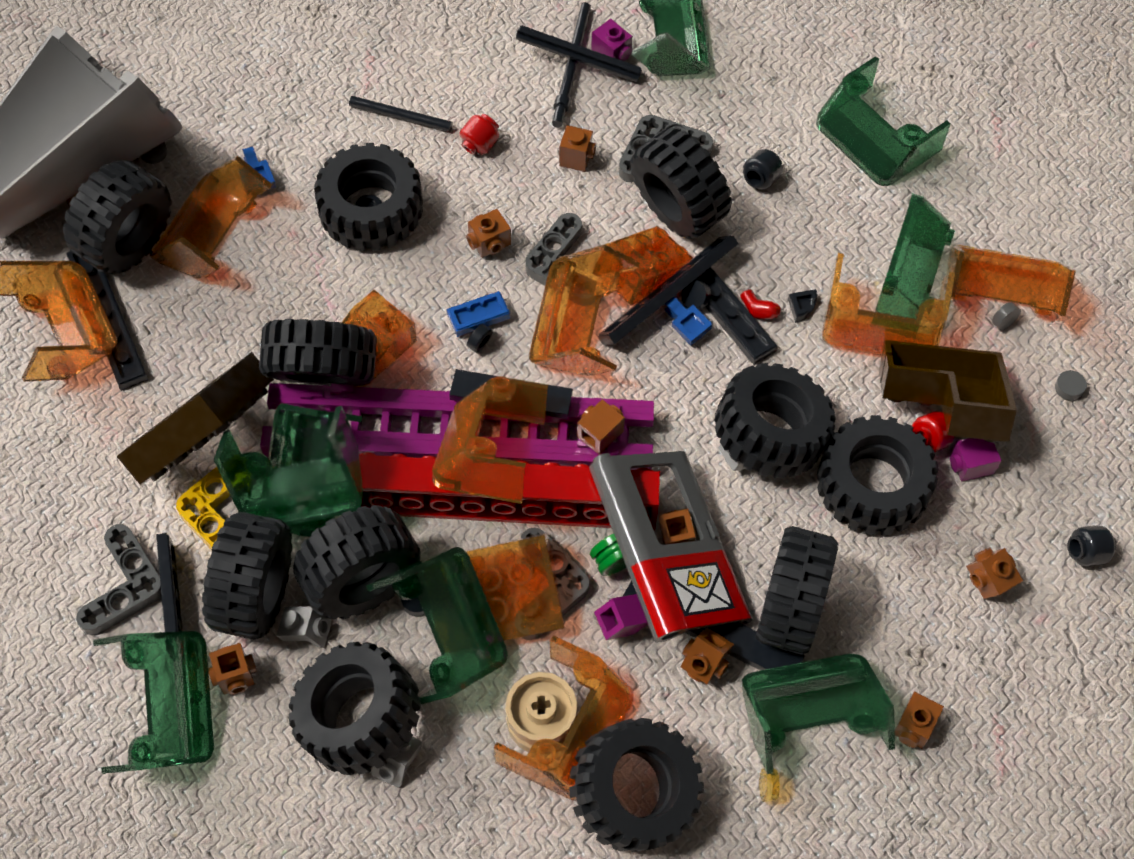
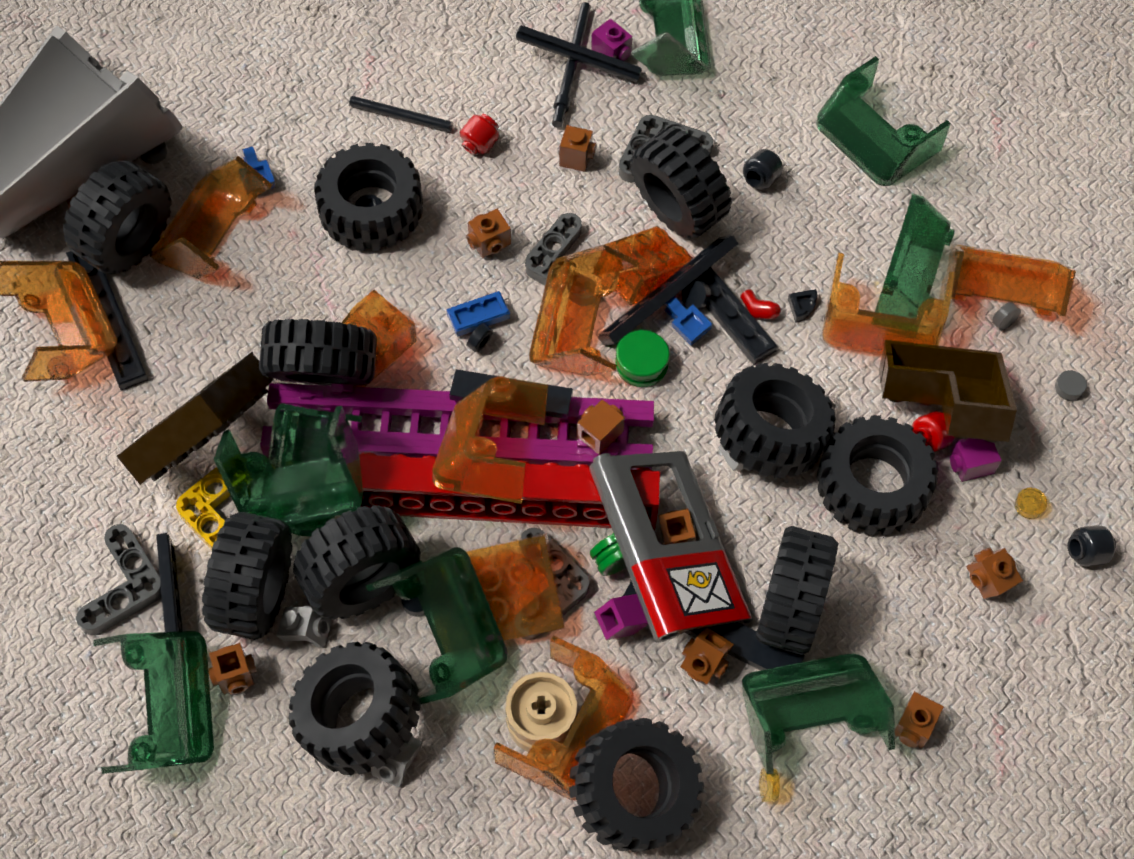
(642, 358): none -> green head
(1030, 503): none -> clear yellow tile

